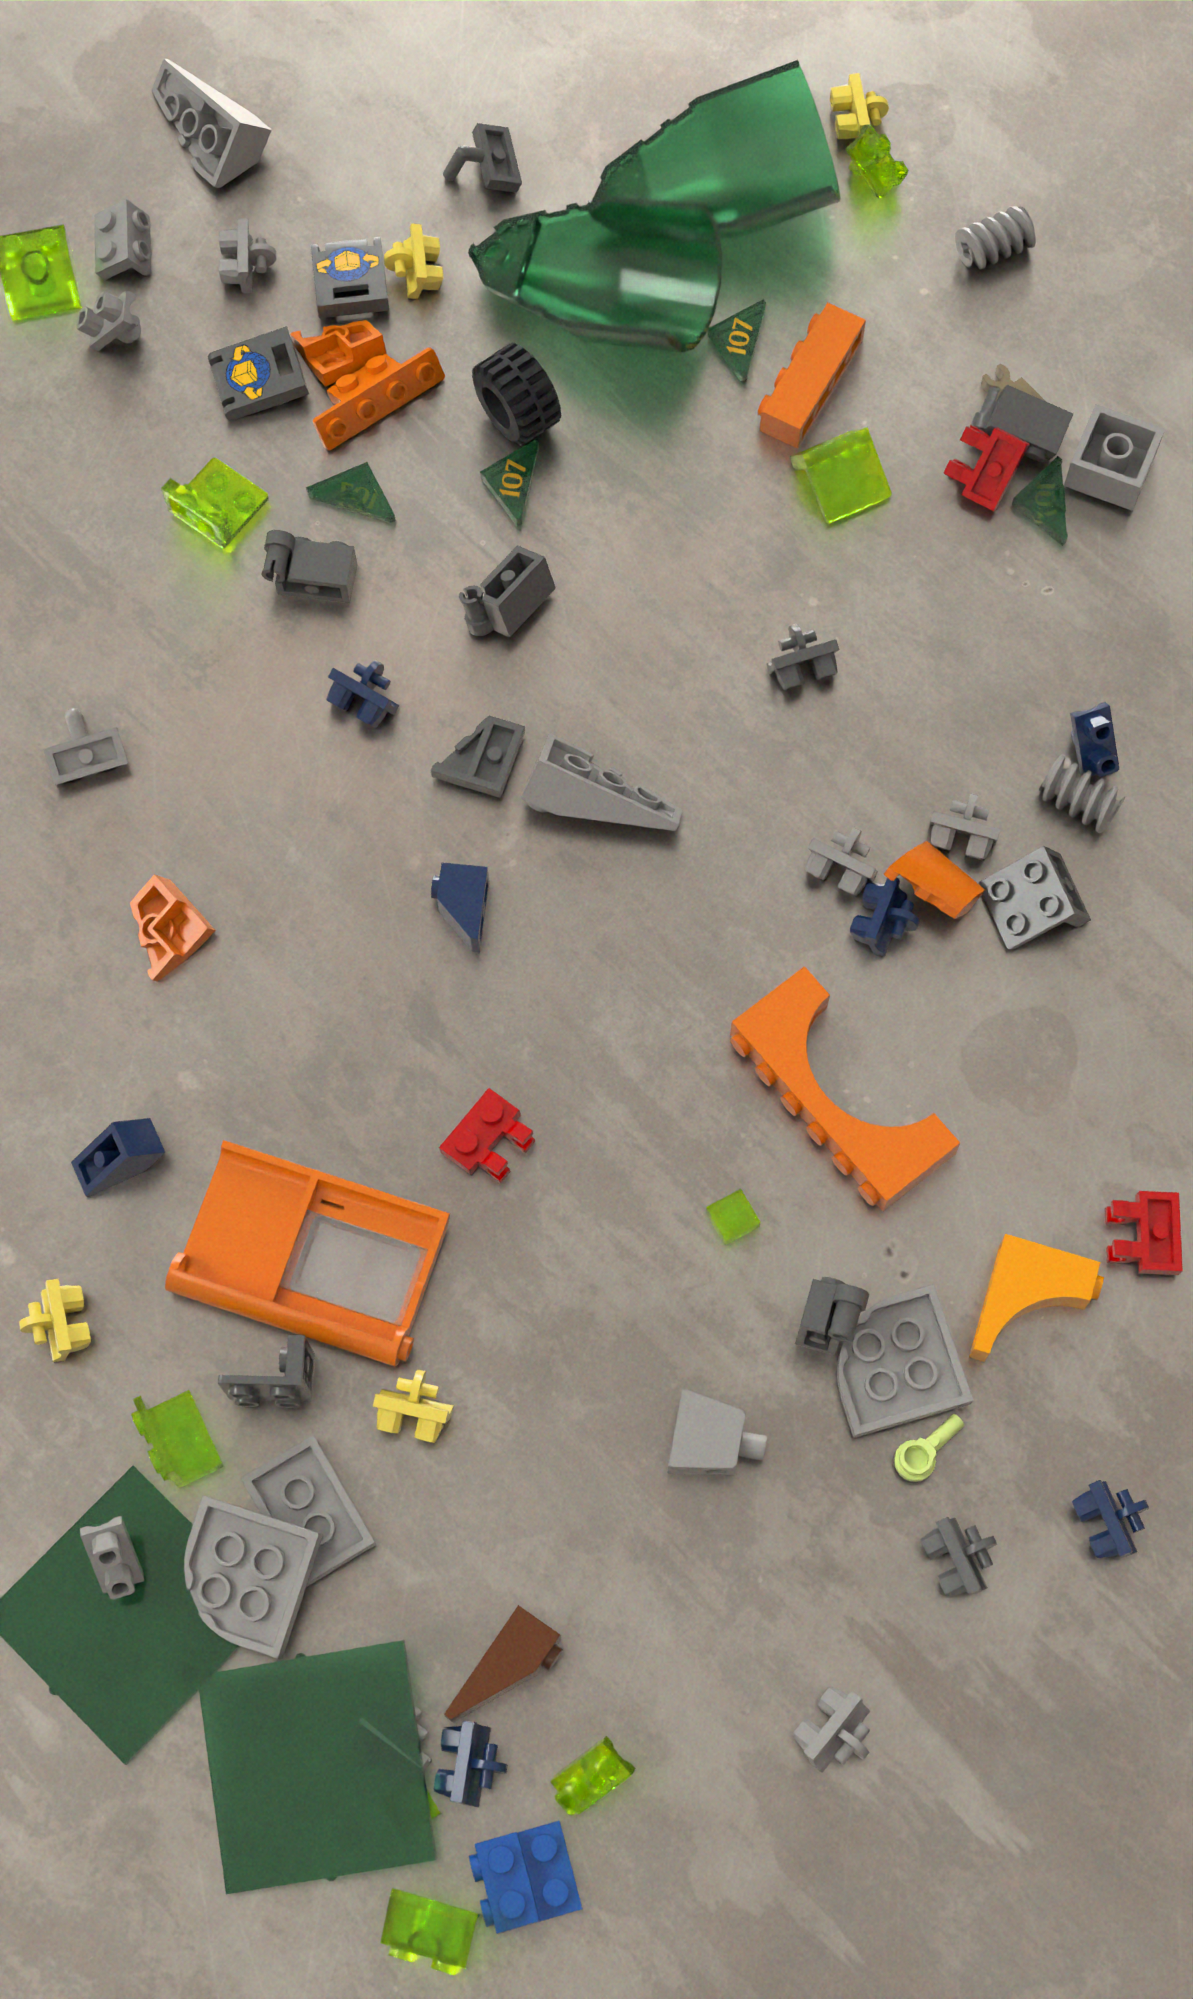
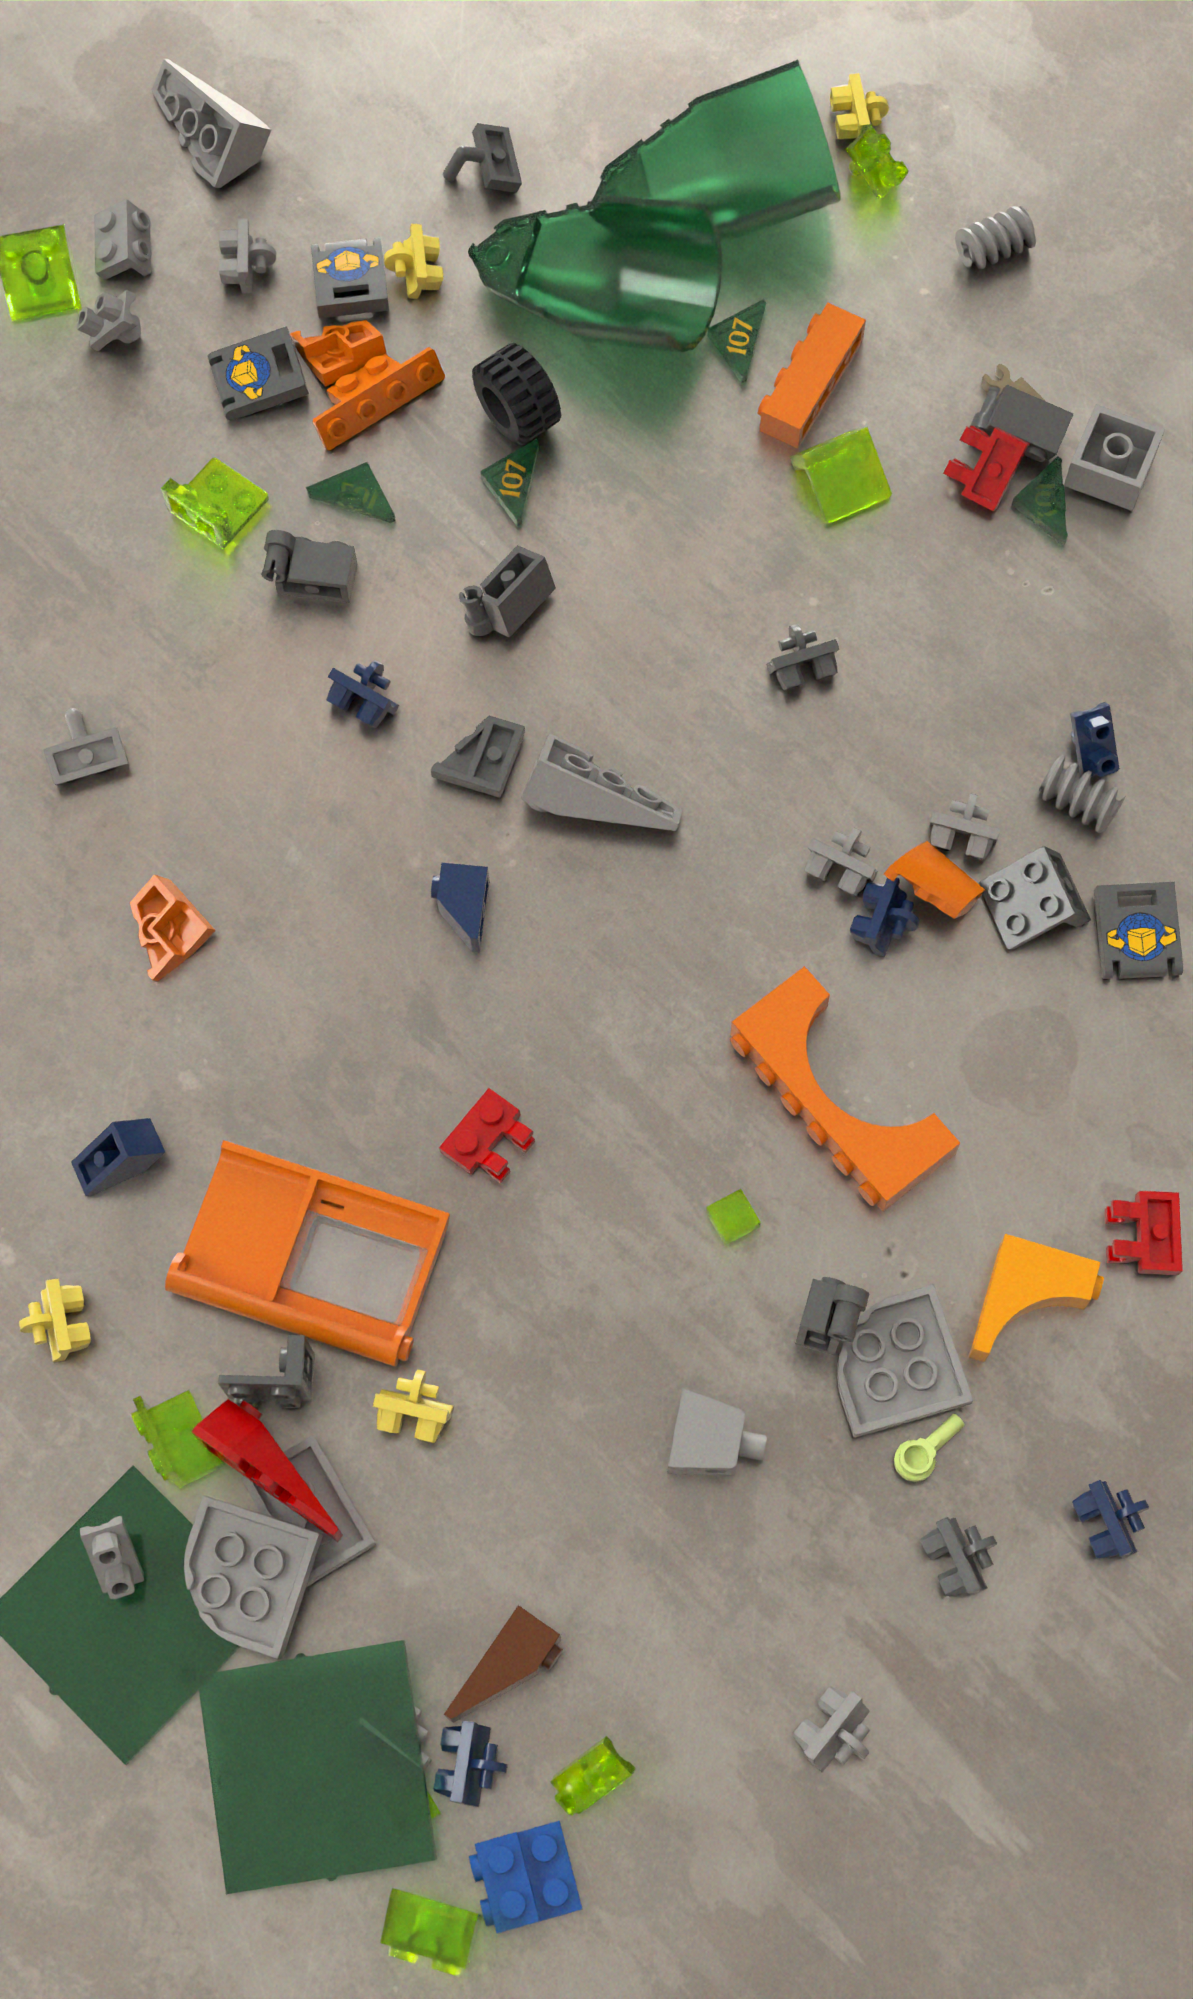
(246, 1445): none -> red wedge
(1138, 935): none -> dark grey container

